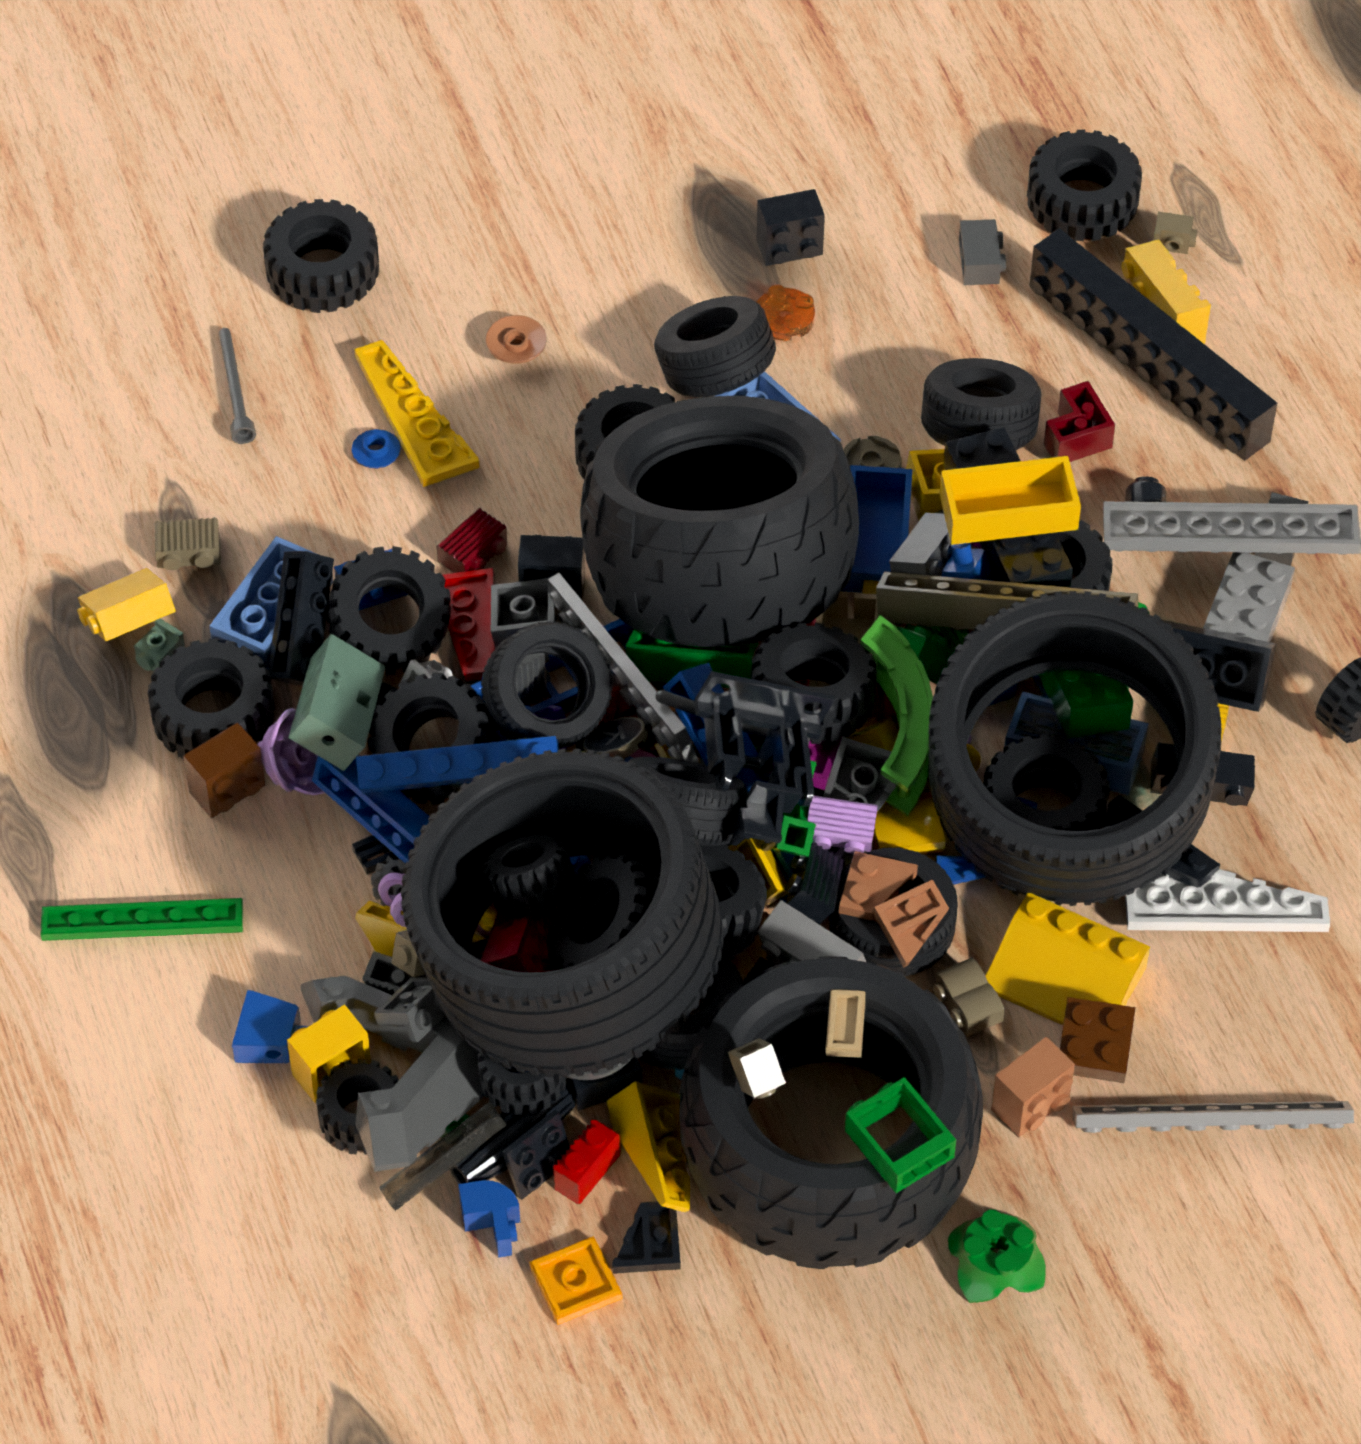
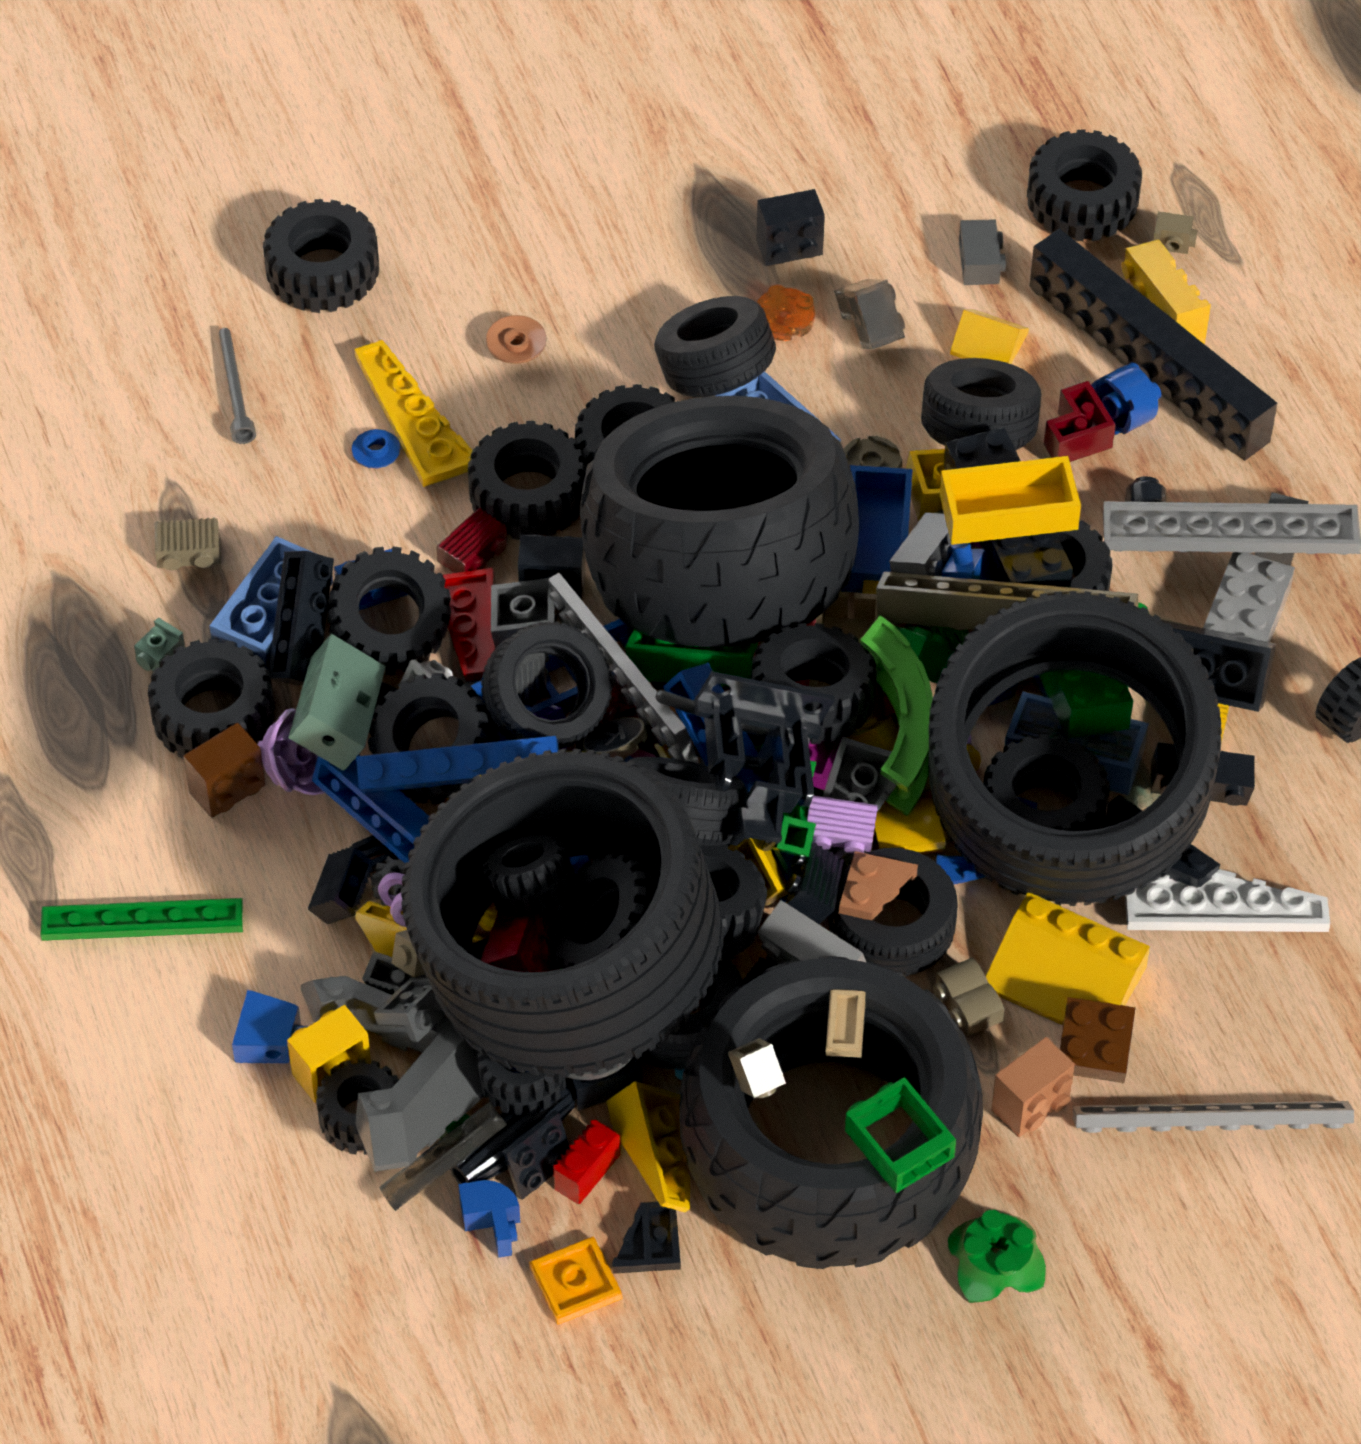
(125, 604): yellow brick -> none
(341, 885): none -> black brick
(528, 449): none -> black tyre
(873, 311): none -> clear smoke brick
(911, 919): nougat wing -> none
(987, 337): none -> yellow slope
(1128, 397): none -> blue brick

